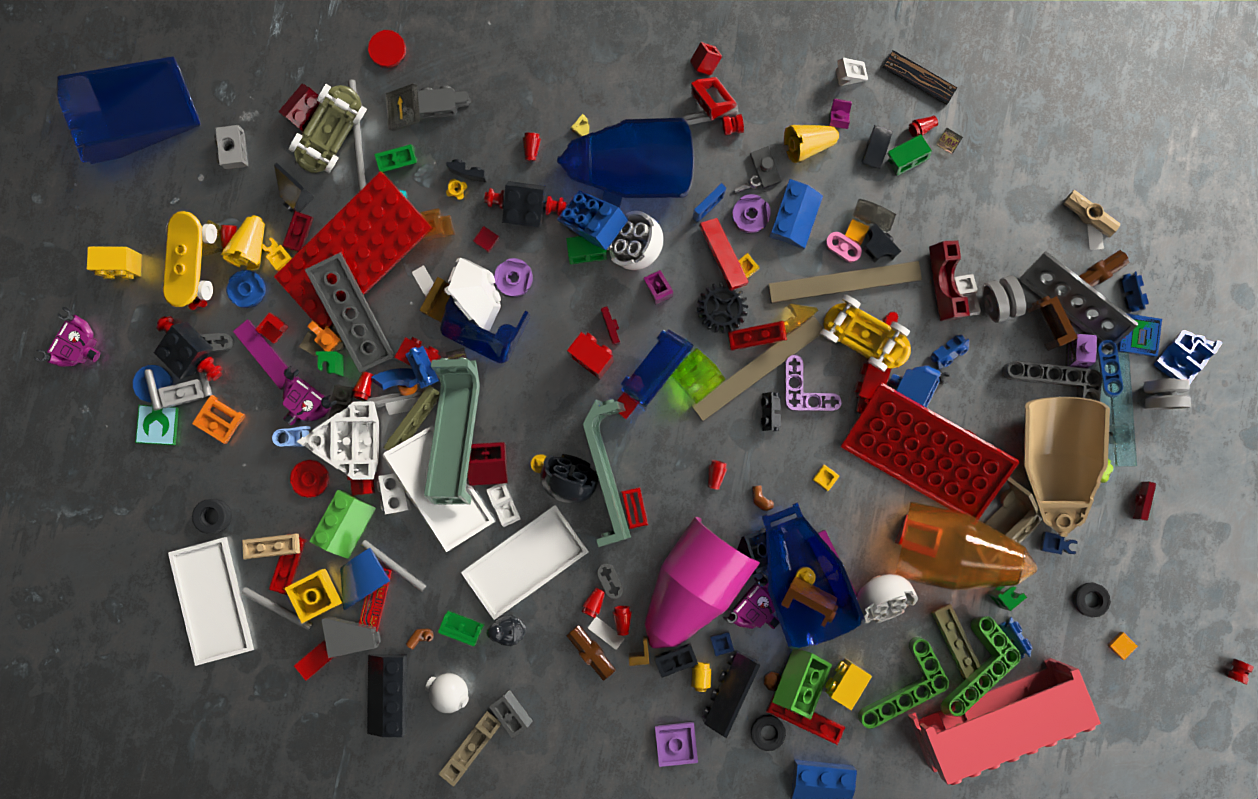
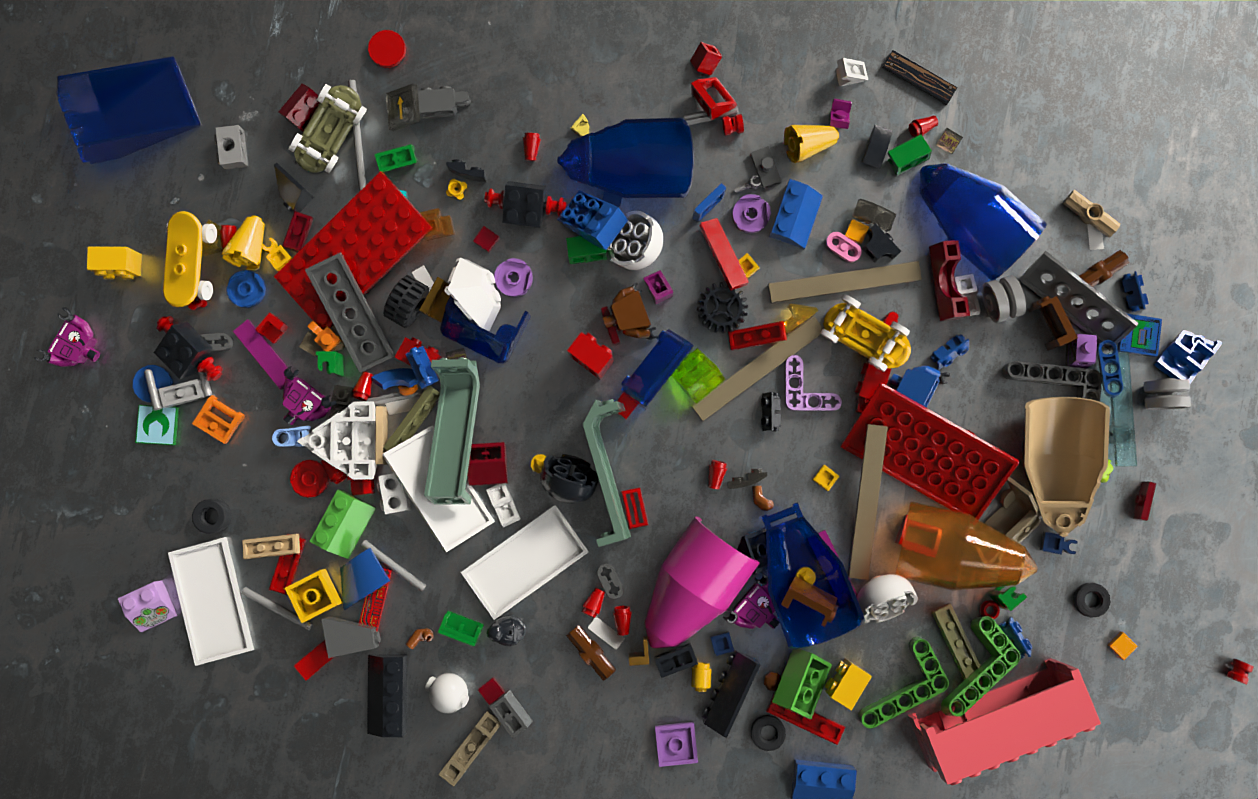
(148, 606): none -> lavender slope
(334, 474): none -> red cone
(381, 434): none -> tan tile
(405, 301): none -> black tyre
(491, 690): none -> dark red tile
(630, 314): none -> reddish brown torso
(751, 478): none -> clear smoke slope
(867, 501): none -> dark tan tile
(982, 215): none -> clear blue windscreen
(995, 609): none -> red plate

